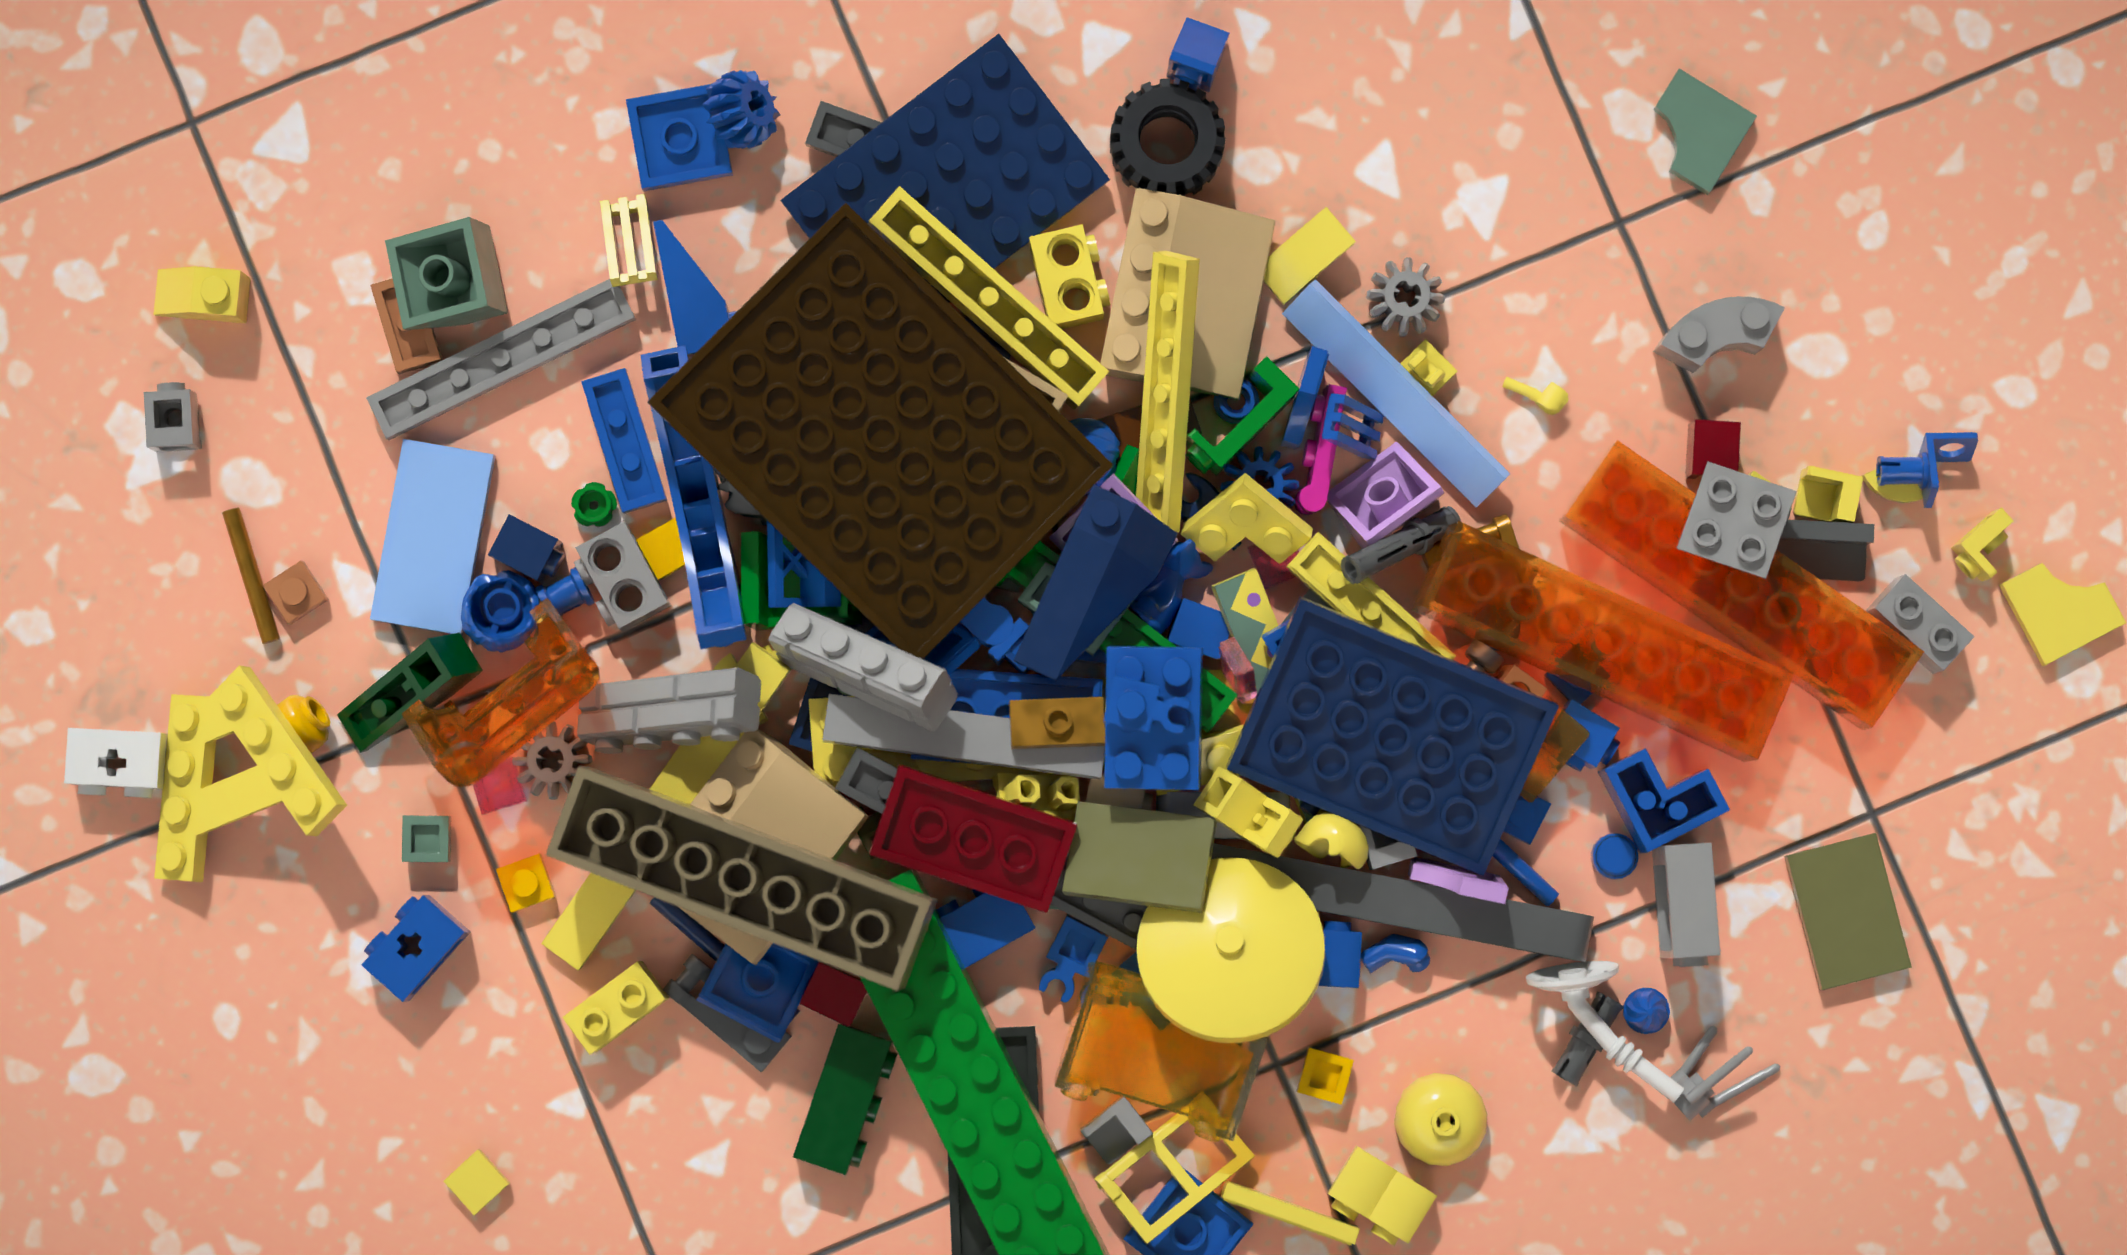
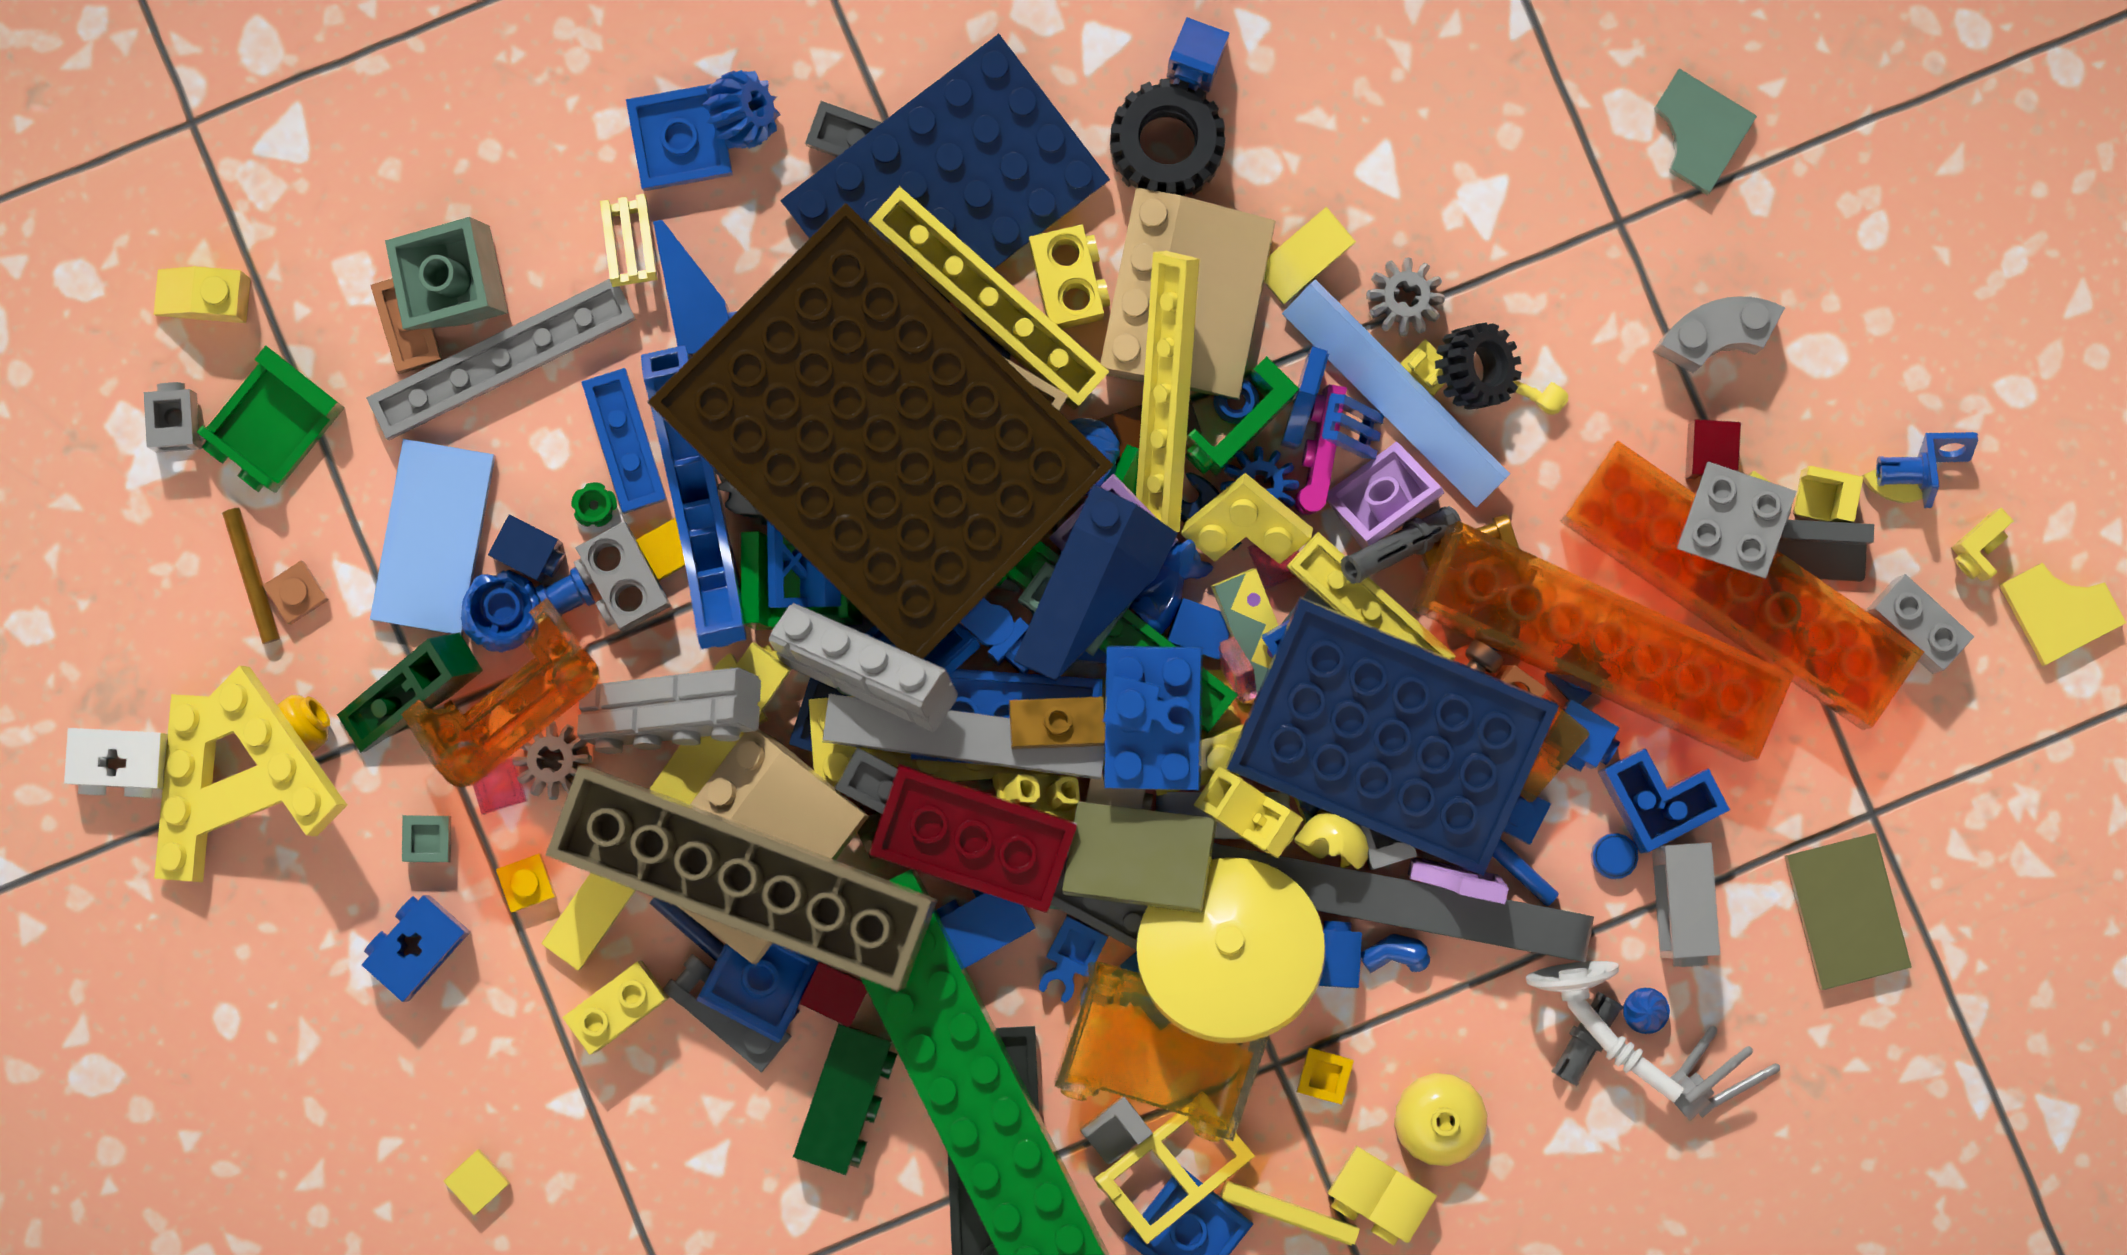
(270, 422): none -> green panel
(1460, 371): none -> black tyre

